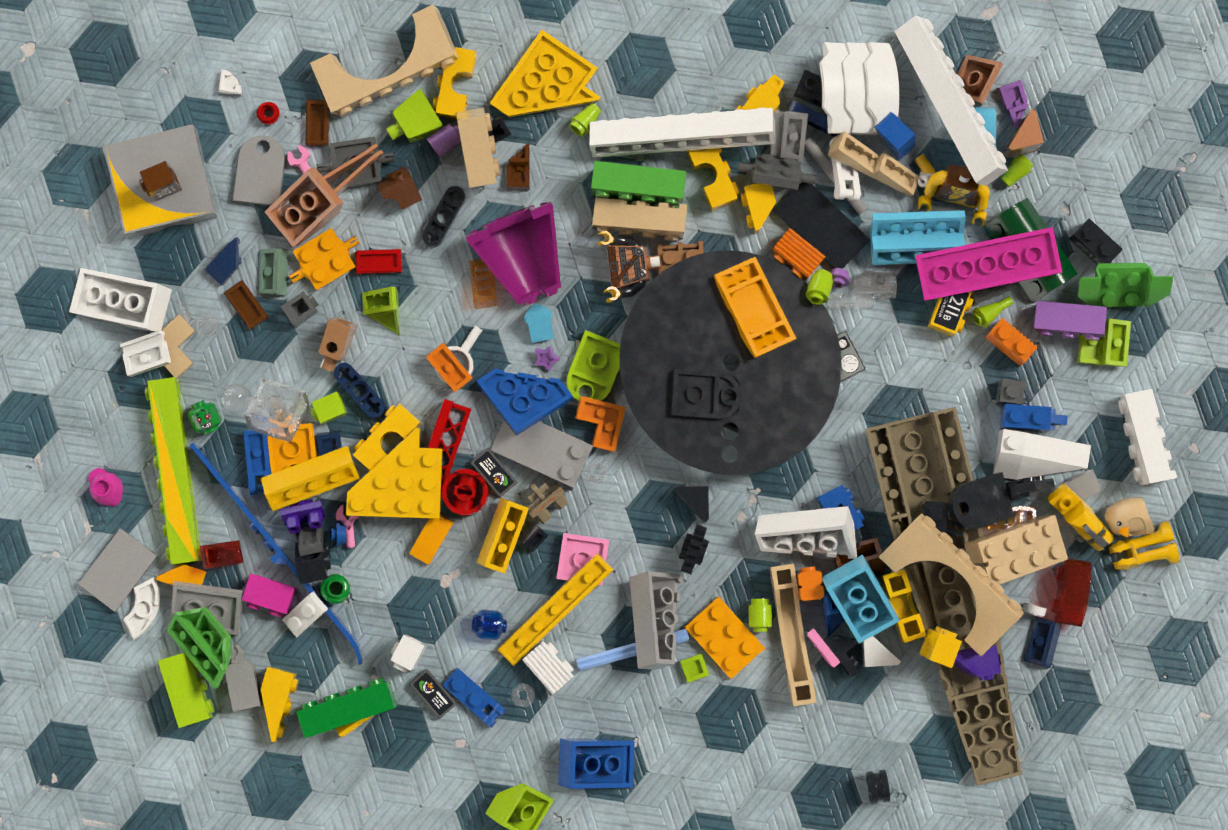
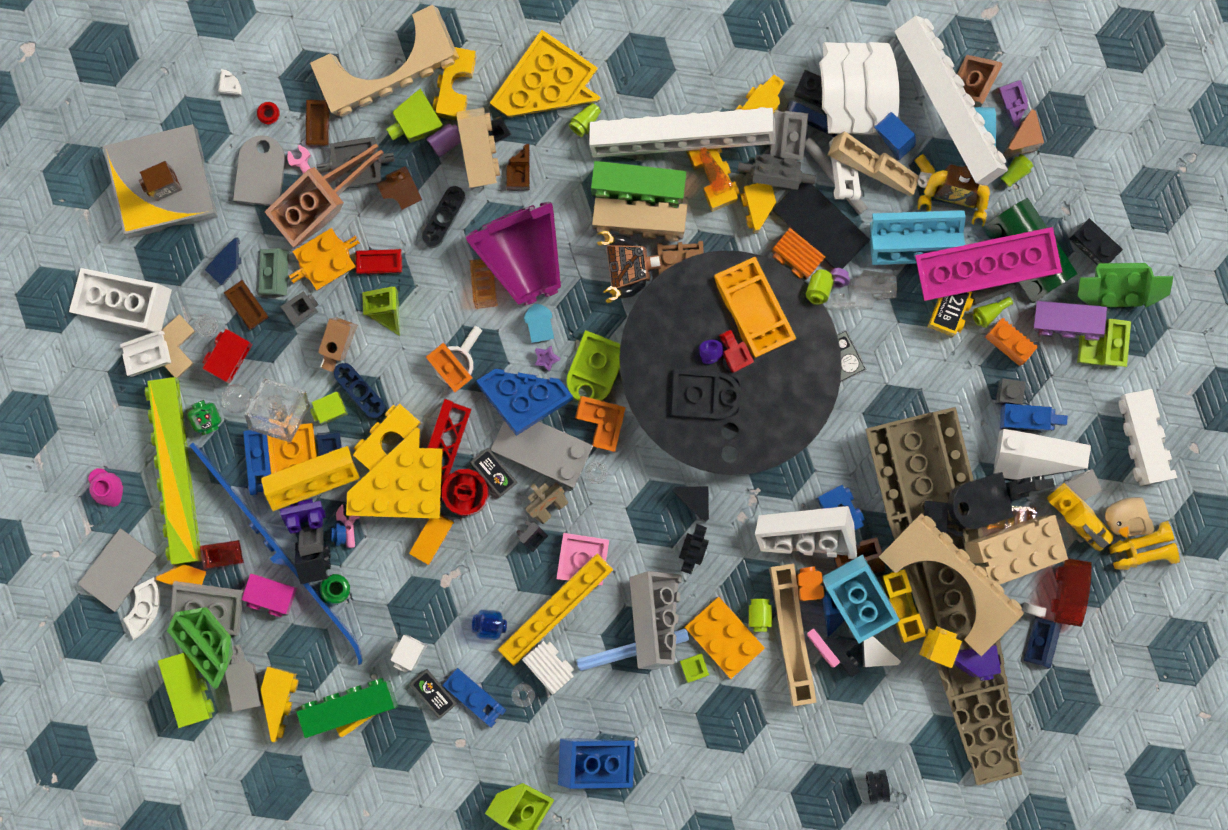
(227, 355): none -> red brick
(305, 614): white plate -> none
(502, 535): yellow brick -> none
(710, 351): none -> dark purple tile
(717, 178): none -> clear orange slope
(737, 354): none -> red plate

